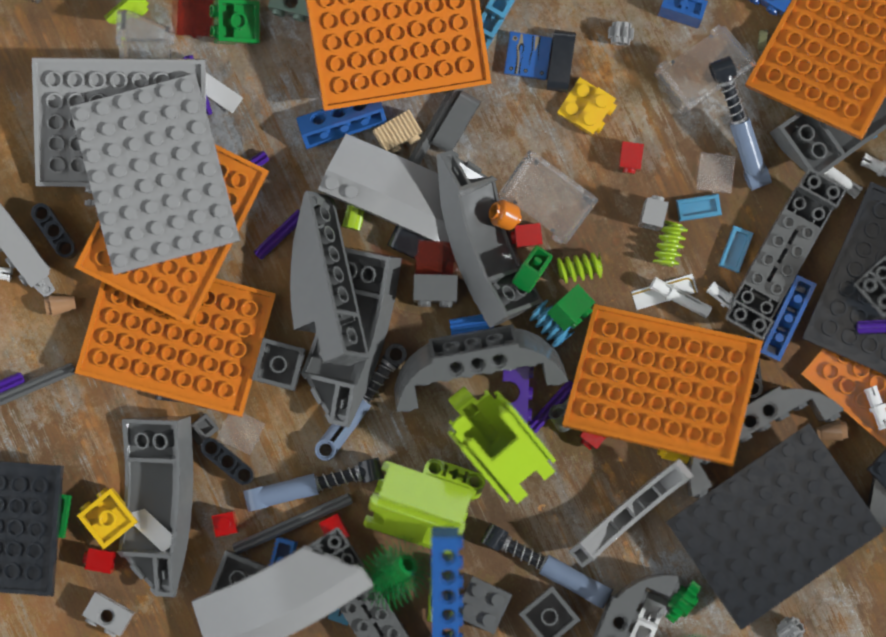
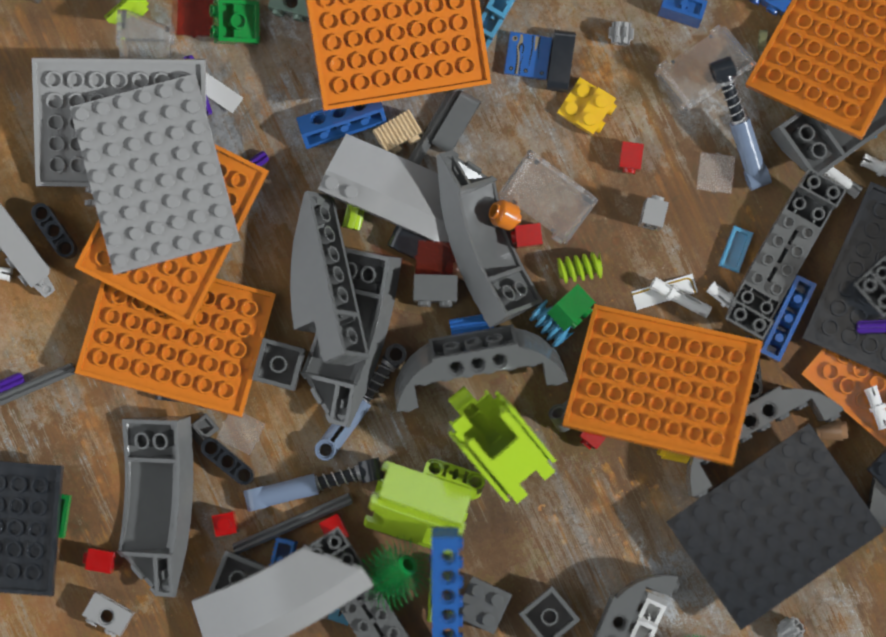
(59, 304): medium nougat cone -> none
(107, 517): yellow plate -> none
(153, 529): white sticker -> none
(277, 236): dark purple axle -> none
(520, 377): dark purple arch -> none
(532, 269): green brick -> none
(542, 417): dark purple axle -> none
(549, 566): piece -> none
(630, 512): light grey arch -> none
(670, 244): lime piece -> none
(683, 601): green gear -> none
(698, 207): dark azure tile -> none

